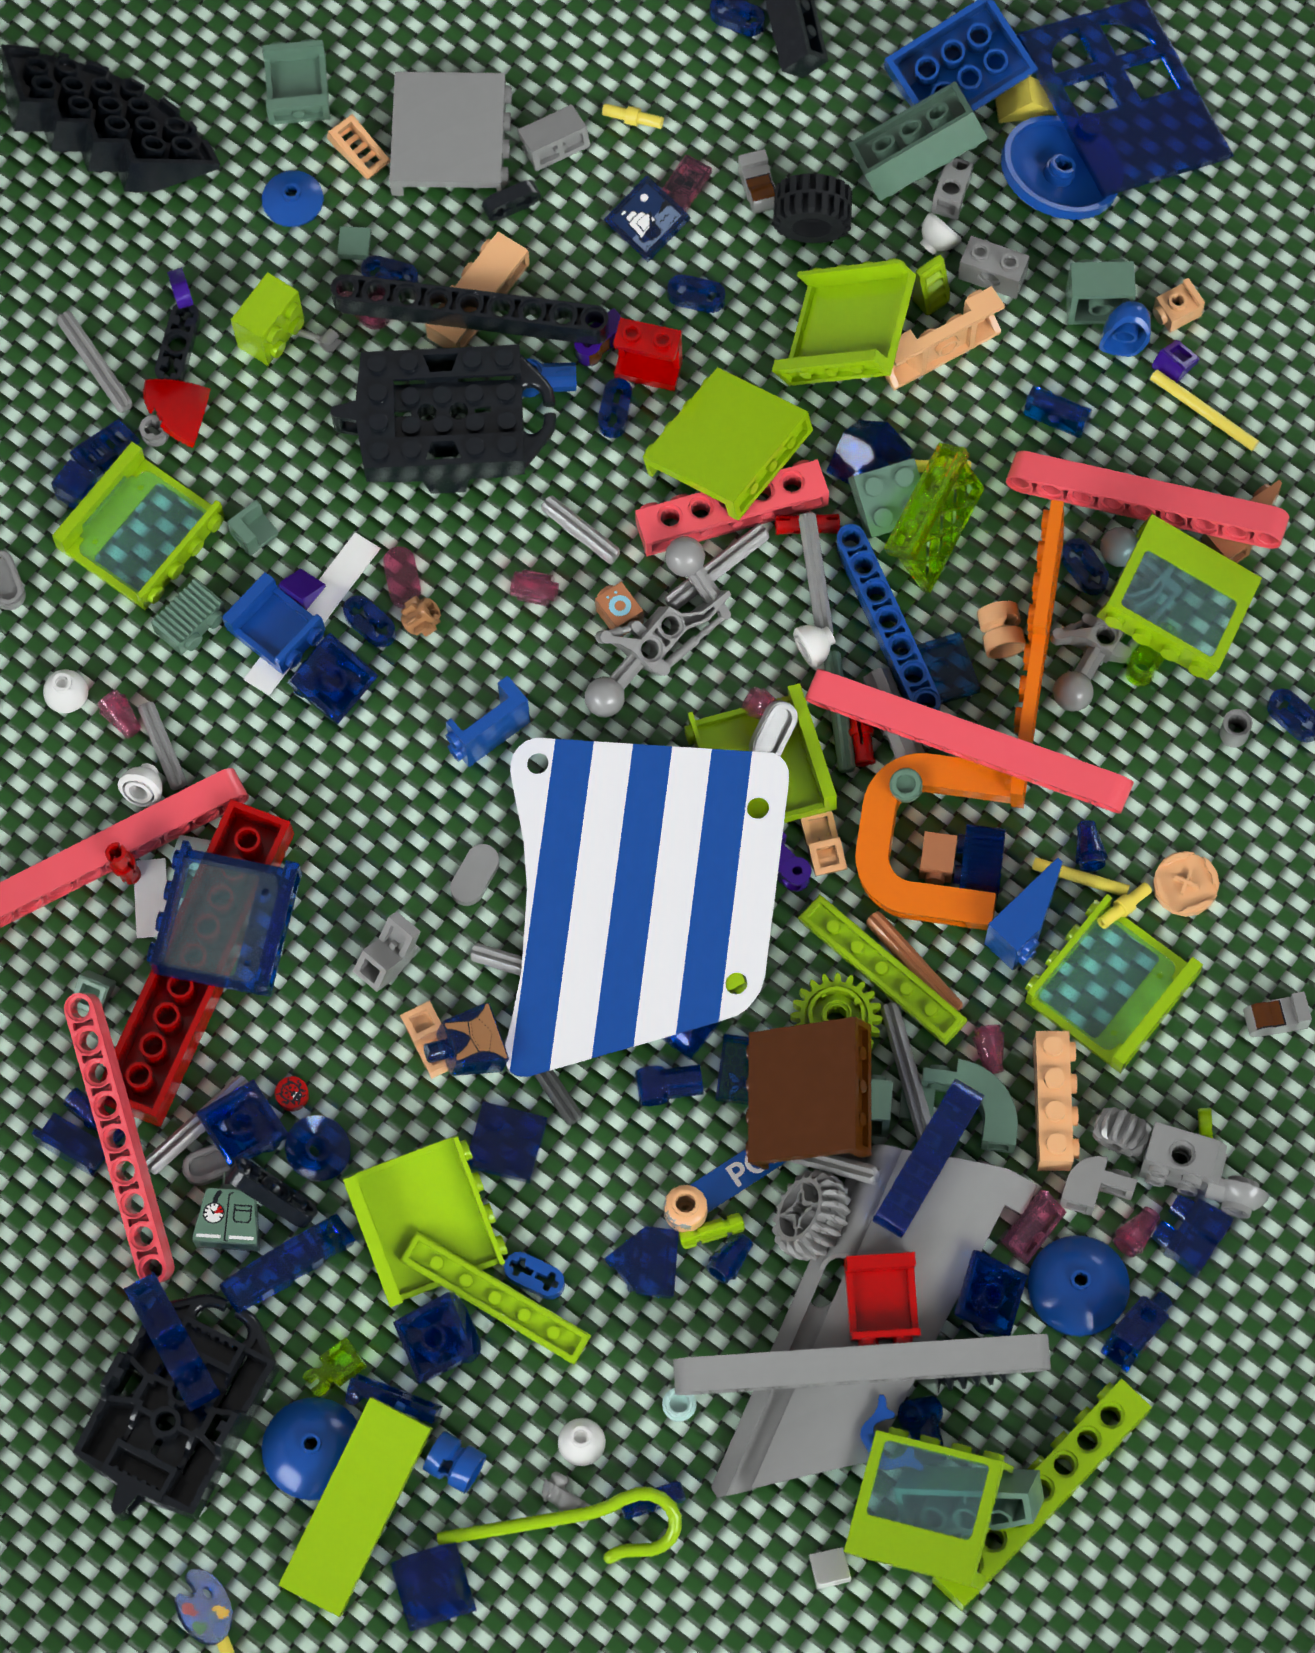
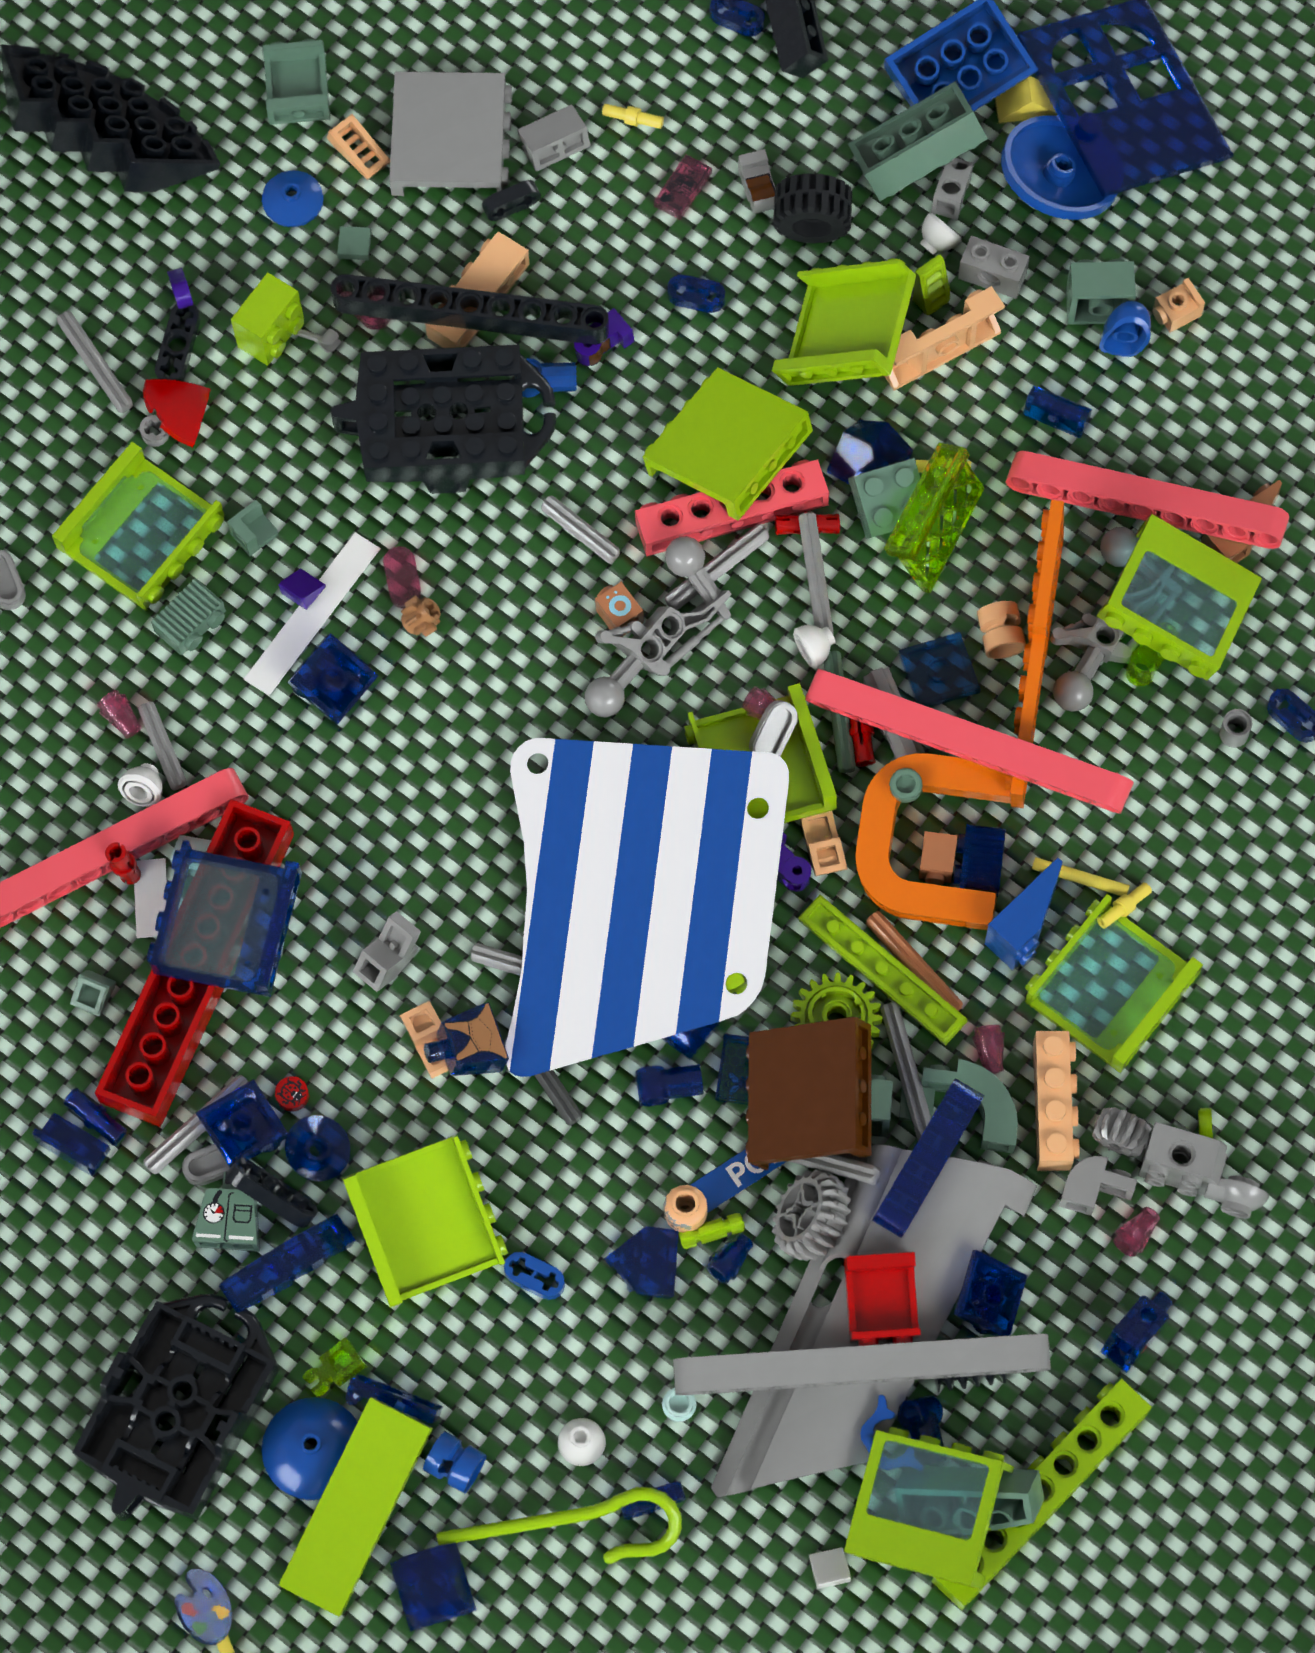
(65, 691): white brick -> none
(73, 483): clear blue brick -> none
(89, 446): clear blue slope -> none
(107, 1125): coral beam -> none
(172, 1341): clear blue slope -> none
(273, 624): blue panel -> none
(373, 615): clear blue beam -> none
(389, 269): clear blue beam -> none
(438, 1337): clear blue slope -> none
(474, 875): light grey tile -> none
(492, 728): blue panel -> none
(495, 1298): lime tile -> none
(507, 1142): clear blue plate -> none
(534, 587): clear pink brick -> none
(554, 1492): light grey arm -> none
(608, 406): clear blue beam -> none
(647, 218): tile -> none
(648, 354): red panel -> none
(885, 610): blue beam -> none
(1033, 1226): clear pink tile -> none
(1072, 1307): blue dish -> none
(1089, 847): clear blue cone -> none
(1090, 562): clear blue beam -> none
(1175, 360): dark purple slope -> none
(1186, 883): light nougat tile -> none
(1196, 1237): clear blue hips -> none
(1204, 410): light yellow bar -> none
(1278, 1015): light grey leg -> none

